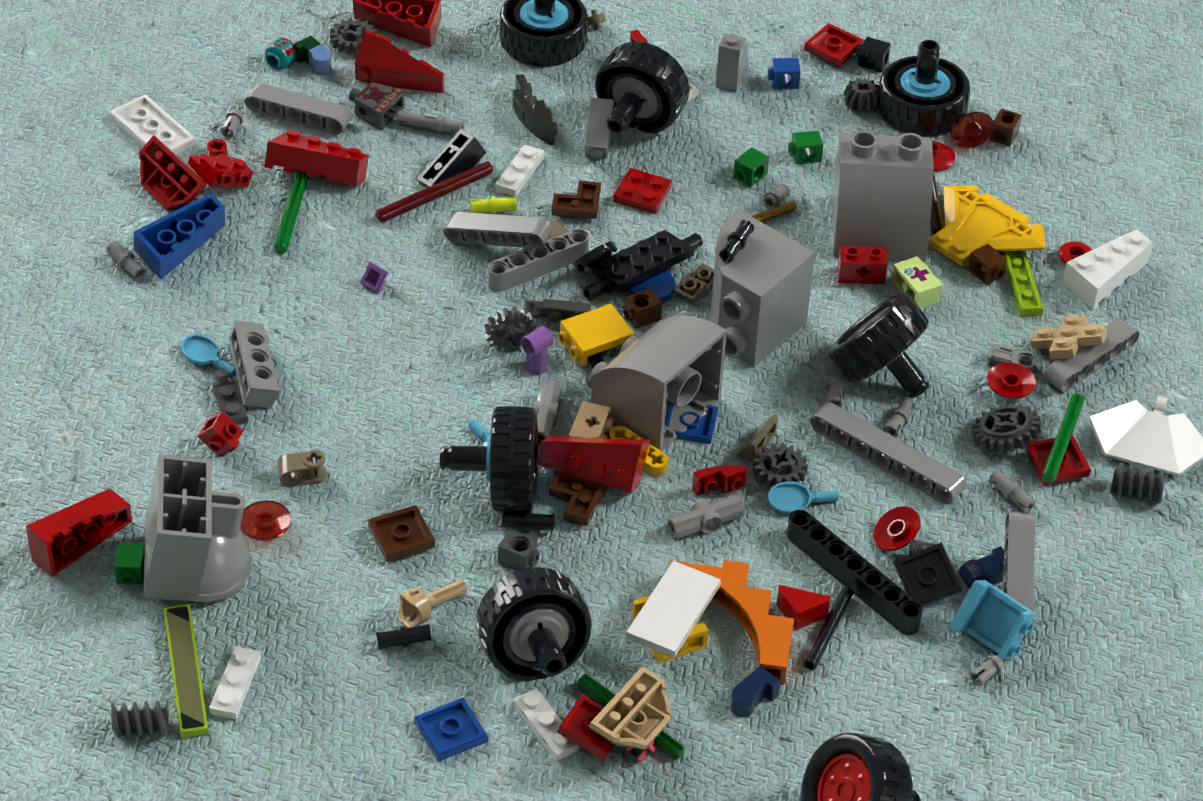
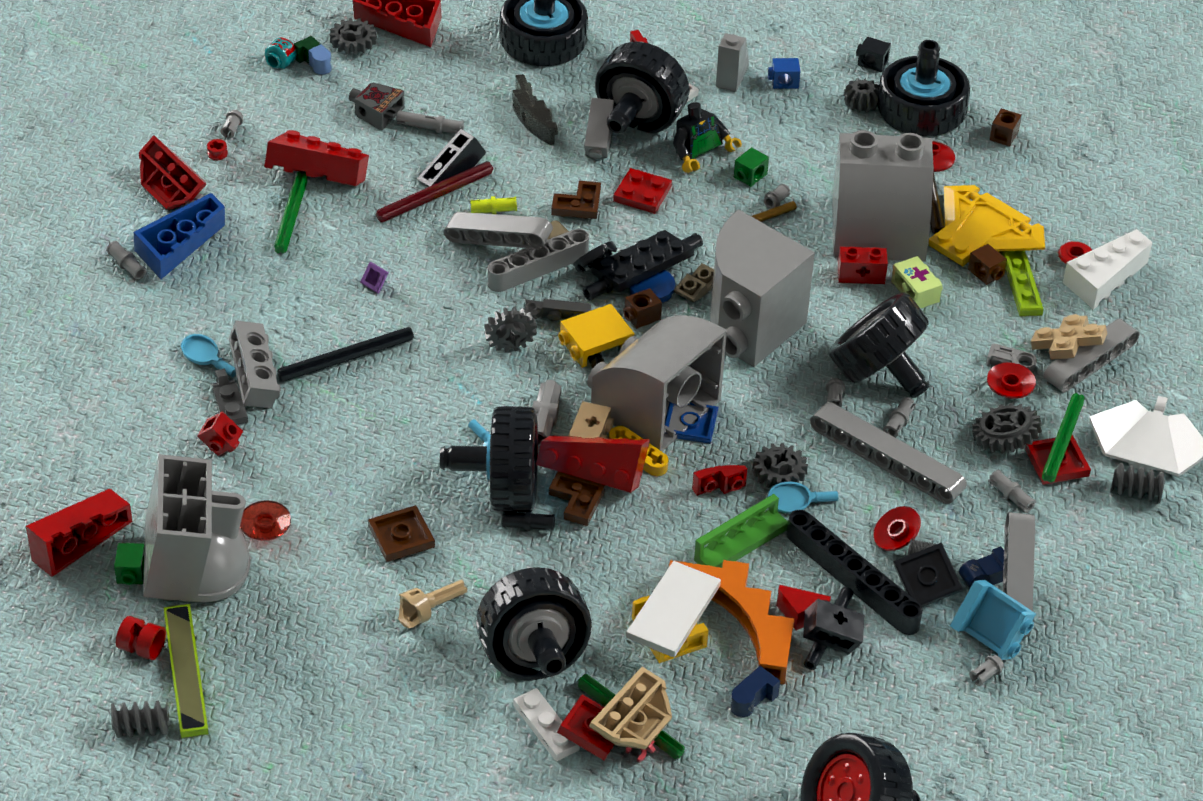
(140, 637): none -> red wheel
(144, 118): white tile -> none
(221, 170): red plate -> none
(235, 683): white plate -> none
(298, 108): light grey beam -> none
(299, 468): dark tan piece -> none
(345, 354): none -> black axle
(387, 65): red wedge -> none
(403, 636): black pin -> none
(450, 729): blue tile -> none
(518, 551): dark grey brick -> none
(519, 170): white plate -> none
(536, 348): medium lavender piece -> none
(596, 19): dark tan piece -> none
(698, 134): none -> torso
(706, 516): light grey piece -> none
(736, 241): black pin -> none
(741, 536): none -> bright green fence
(759, 438): dark tan slope -> none
(806, 147): green brick -> none
(833, 44): red plate -> none
(833, 626): none -> black brick
(972, 130): clear red dish -> none

